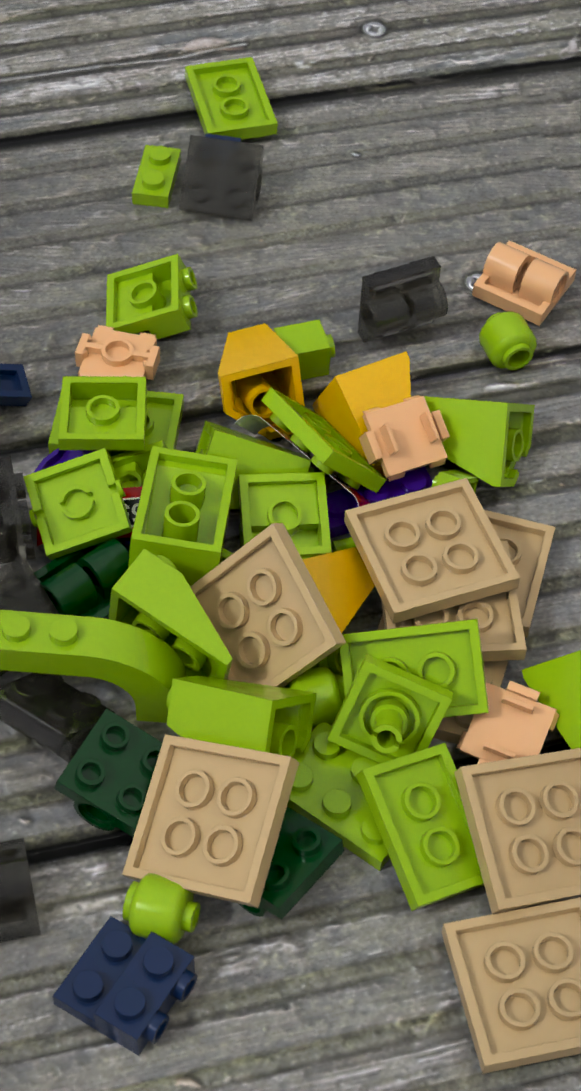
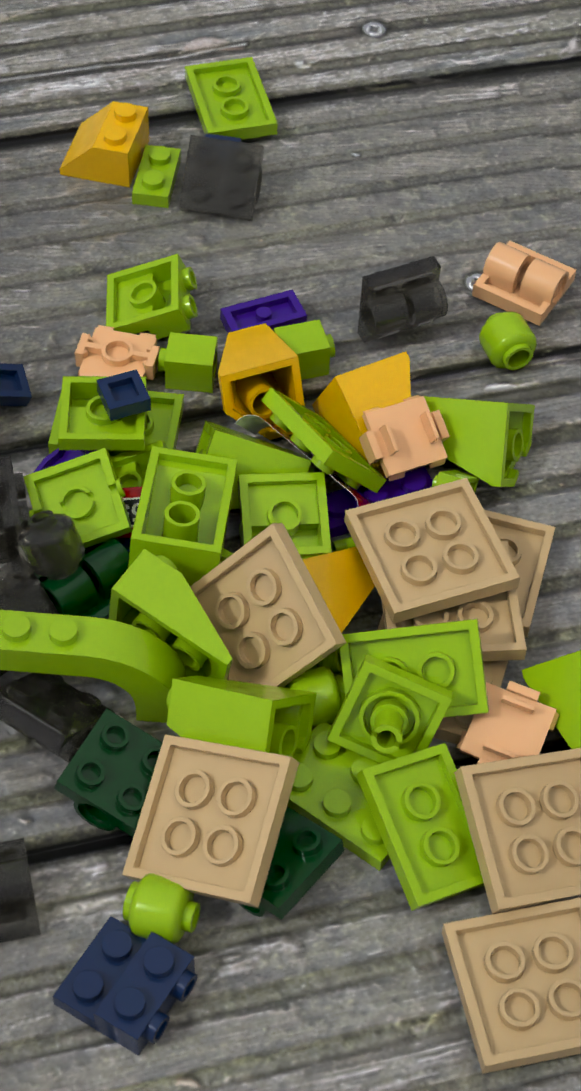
(52, 545): none -> clear smoke head
(109, 145): none -> yellow slope
(123, 395): none -> dark blue plate
(189, 362): none -> lime brick
(274, 310): none -> dark purple plate

